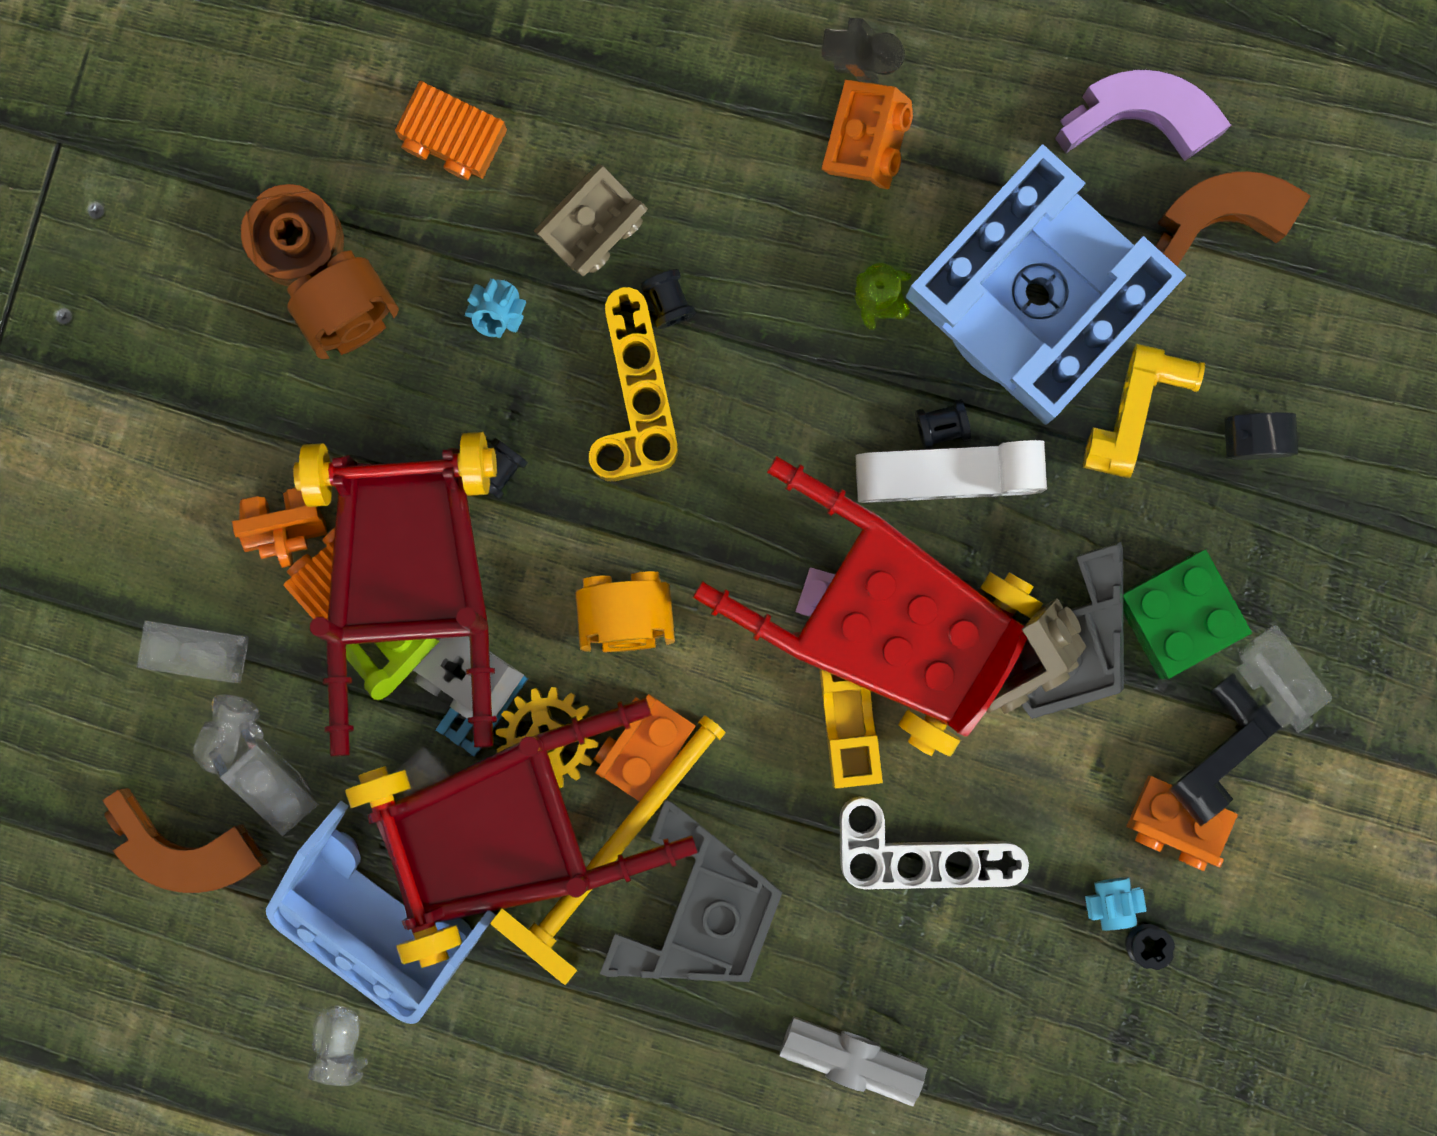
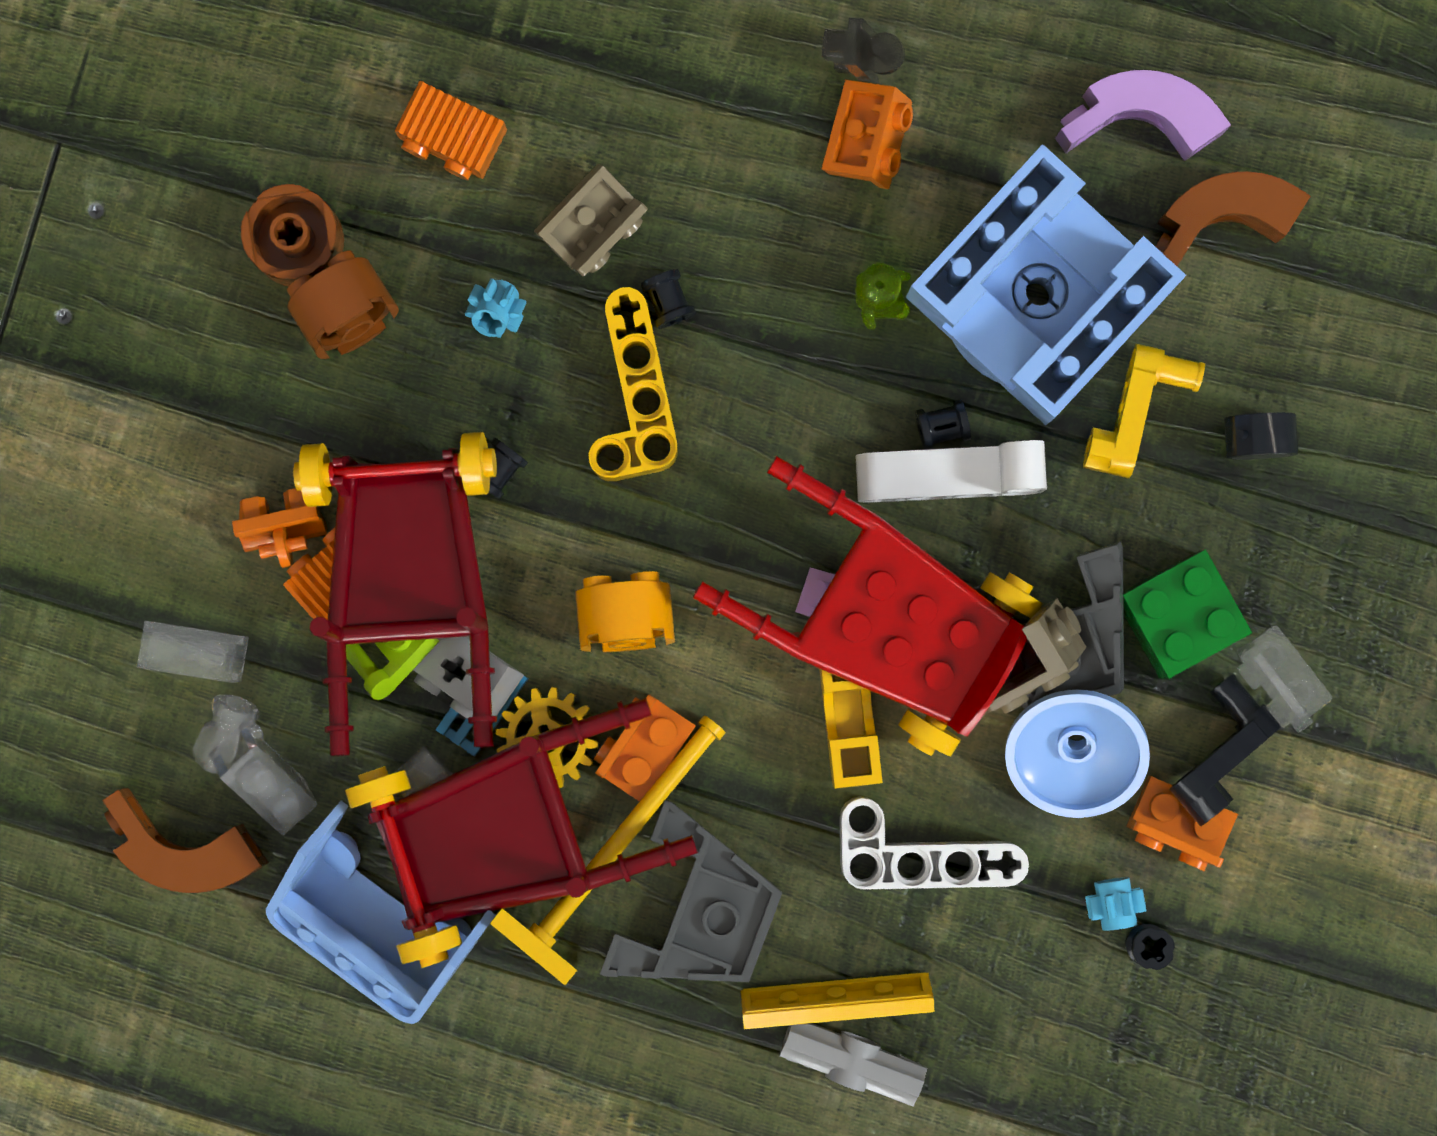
(334, 1042): clear animal -> none
(837, 1000): none -> yellow tile
(1079, 775): none -> light blue dish

